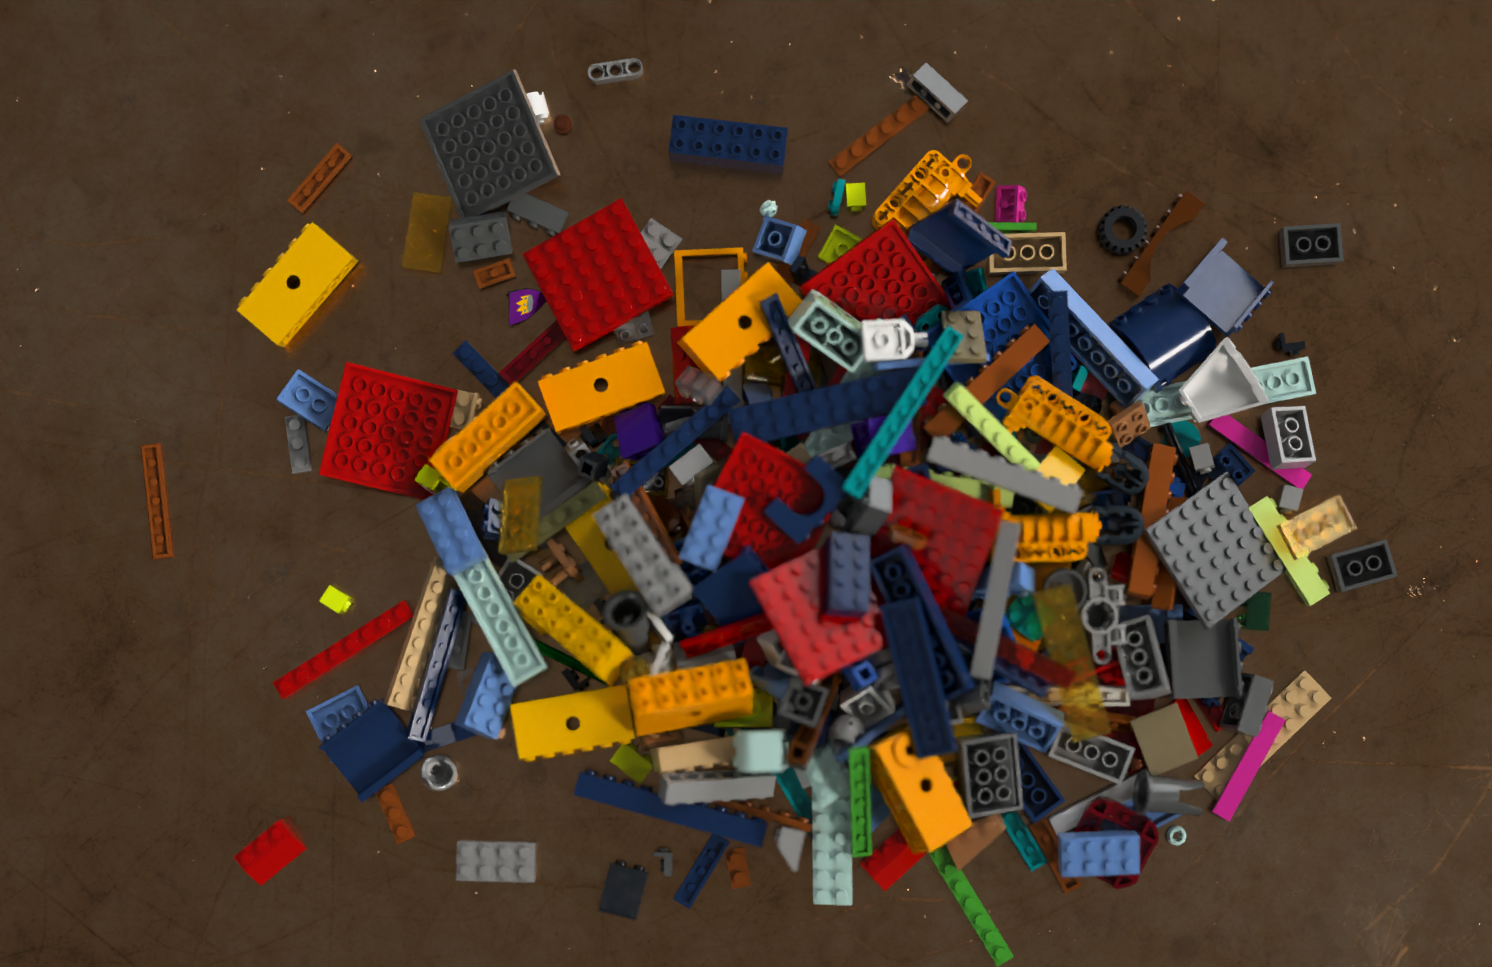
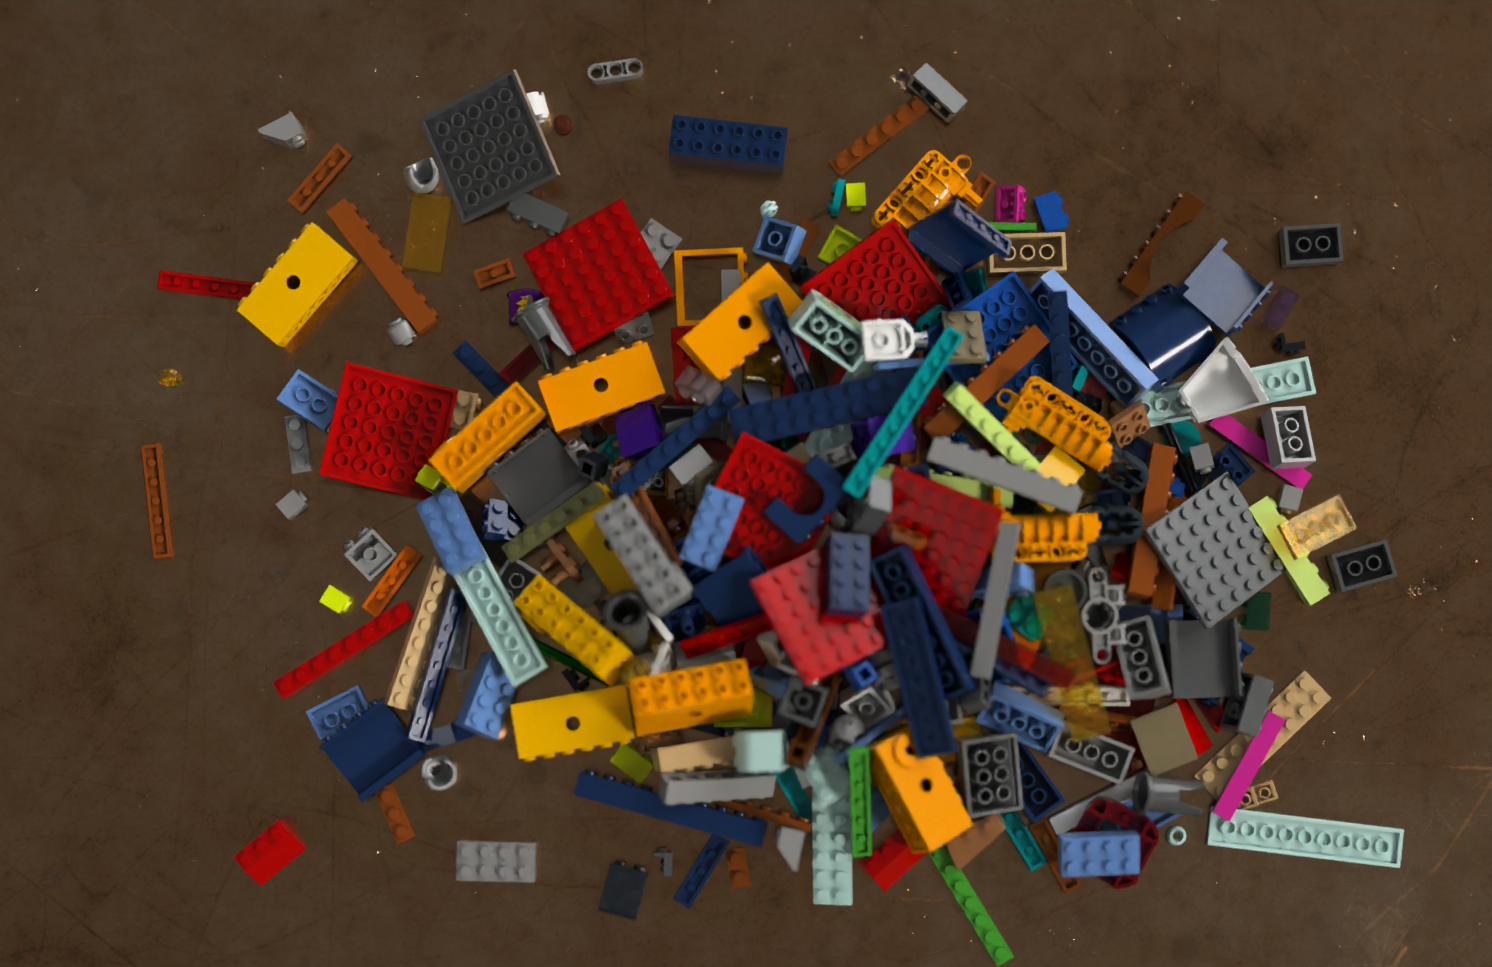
(169, 377): none -> clear yellow plate
(203, 285): none -> red tile
(284, 131): none -> light grey slope
(292, 504): none -> light grey brick
(369, 552): none -> light grey plate
(382, 266): none -> dark orange brick
(392, 581): none -> orange plate
(401, 331): none -> light grey head
(421, 176): none -> light grey piece
(480, 236): dark grey brick -> none
(520, 515): clear yellow plate -> none
(540, 326): none -> dark grey piece
(1050, 212): none -> blue brick
(1127, 214): black tyre -> none
(1258, 794): none -> tan slope
(1279, 308): none -> clear purple brick
(1307, 837): none -> light aqua plate

